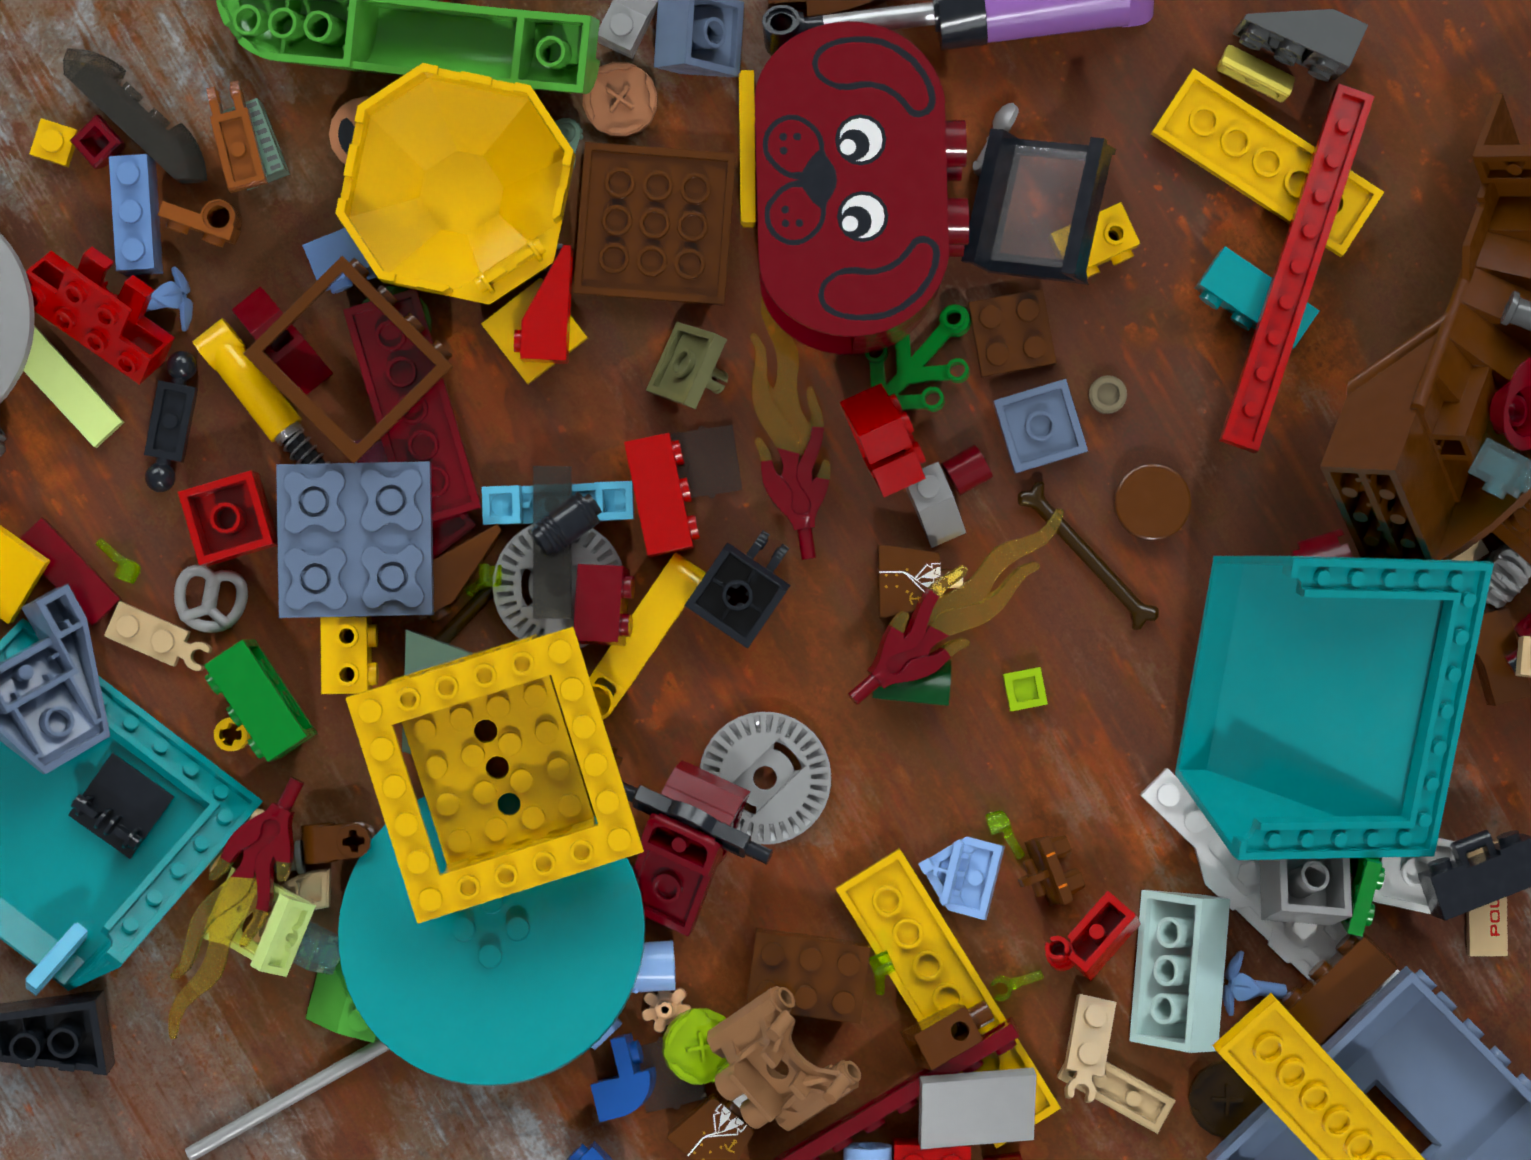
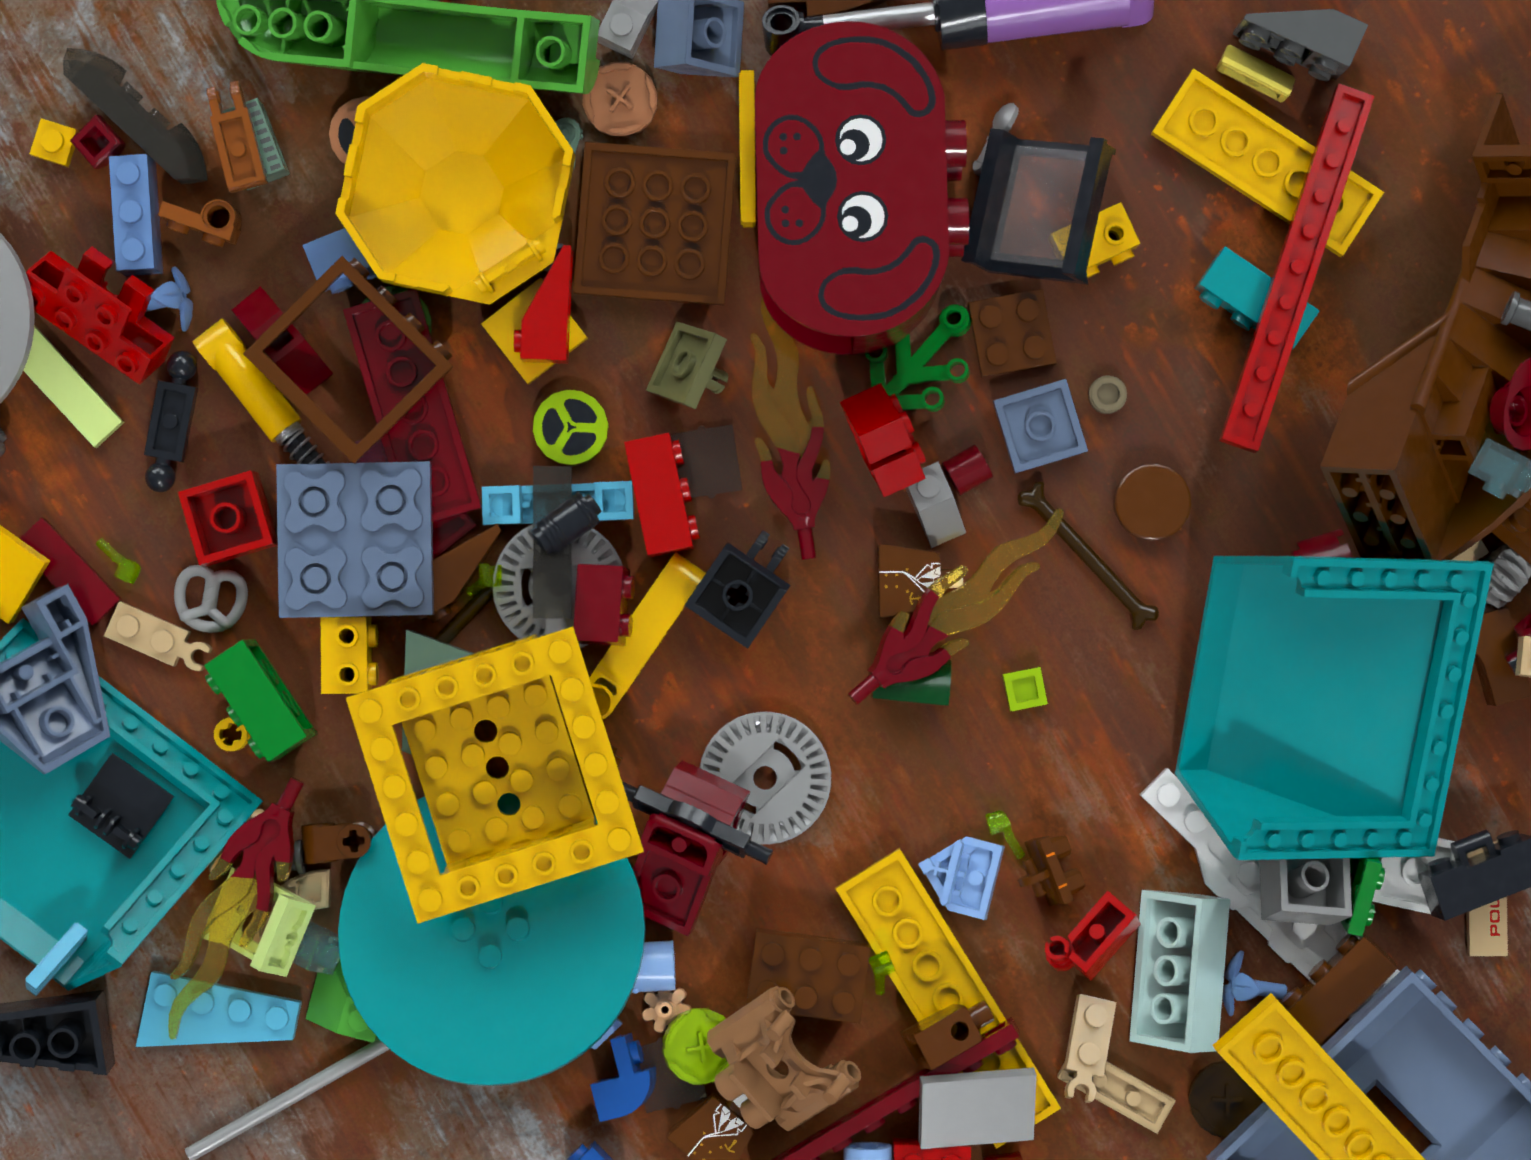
(216, 1016): none -> medium azure wing
(570, 427): none -> lime tile
(1015, 983): clear neon green hand -> none

